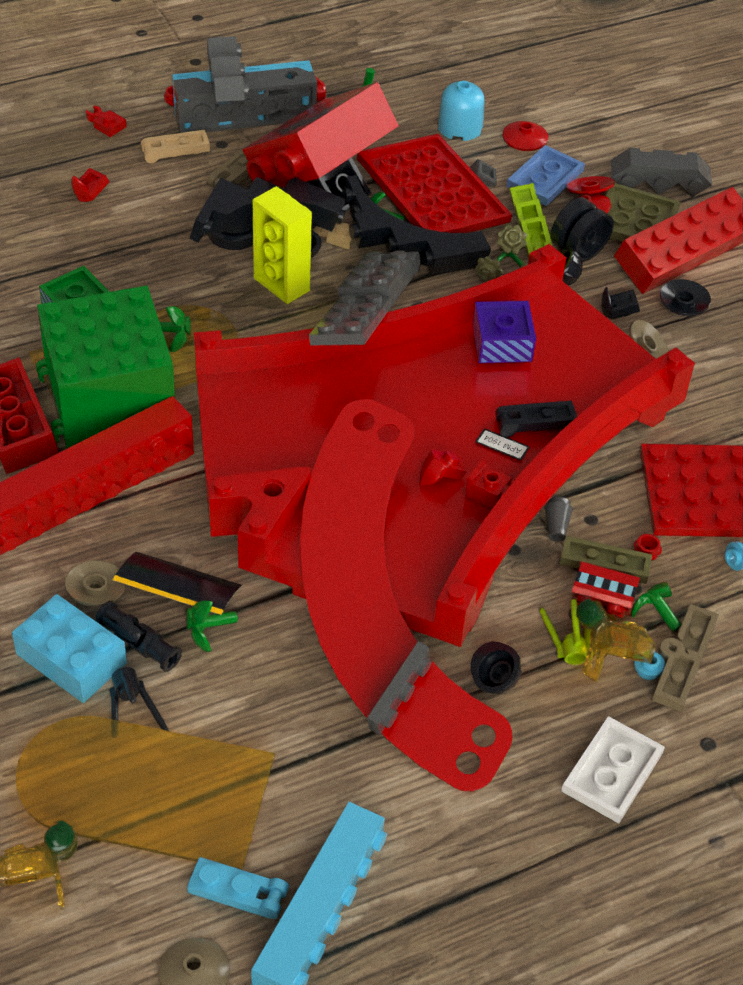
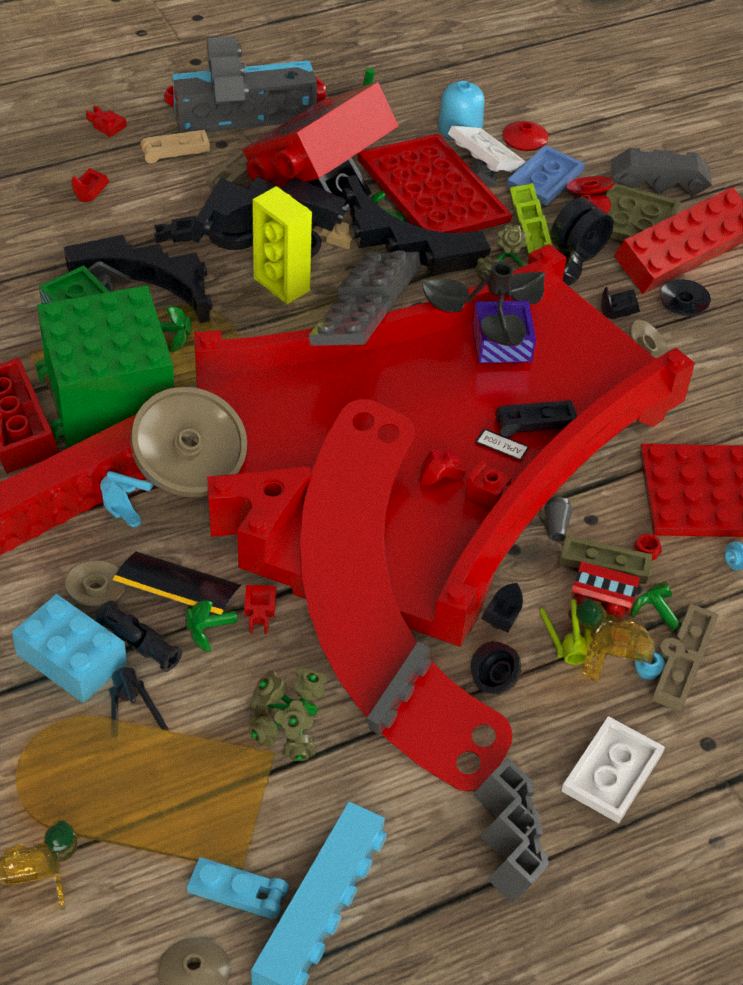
(108, 275): none -> dark grey piece
(115, 497): none -> medium azure helmet
(149, 264): none -> black arch
(179, 230): none -> black plate
(185, 438): none -> dark tan dish
(259, 605): none -> red plate
(293, 715): none -> olive plant
(486, 148): none -> white plate
(502, 329): none -> pearl dark grey plant
(504, 607): none -> black plate
(515, 831): none -> dark grey brick

